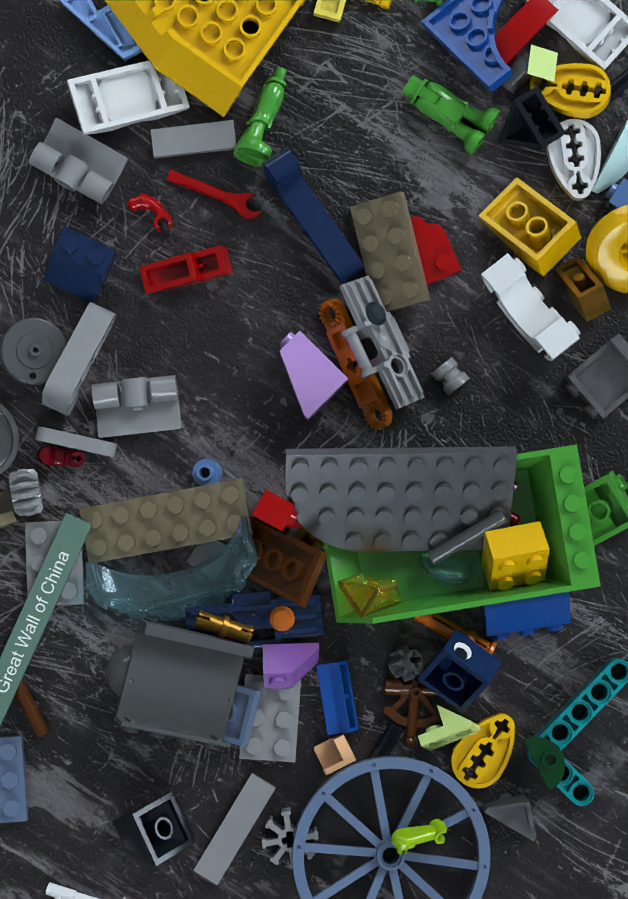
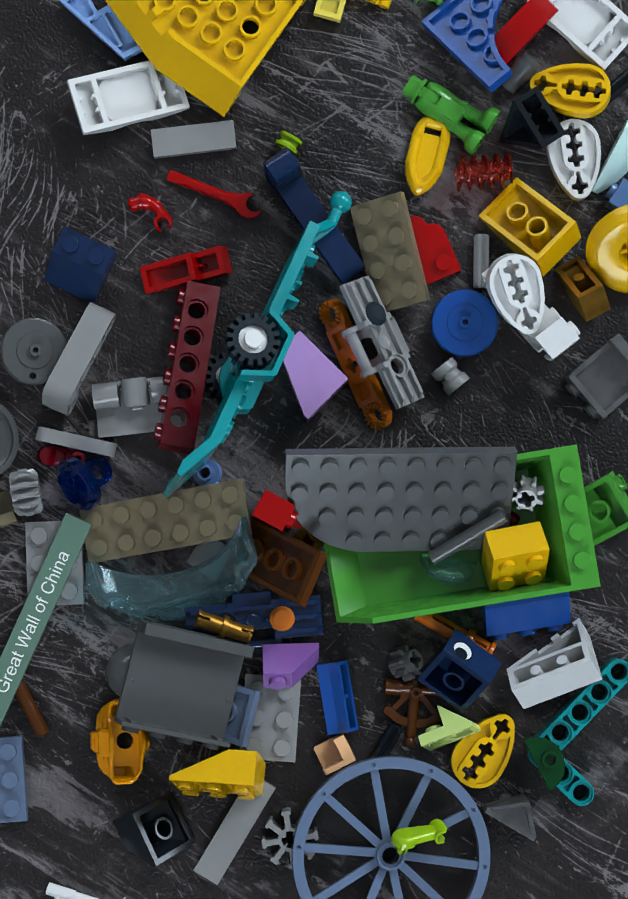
(78, 161): light grey panel -> none
(80, 483): none -> clear blue tile
(119, 764): none -> light orange piece
(205, 300): none -> dark red brick
(224, 774): none -> yellow slope
(250, 147): bright green piece -> none
(256, 346): none -> teal piece
(289, 141): none -> lime bush
(370, 595): clear yellow slope -> none
(426, 155): none -> yellow piece
(464, 323): none -> blue wheel
(480, 259): none -> light grey axle
(483, 171): none -> clear red piece
(501, 293): none -> white piece
(528, 493): none -> light grey gear
(542, 63): yellowish green sticker -> none
(556, 668): none -> white wedge

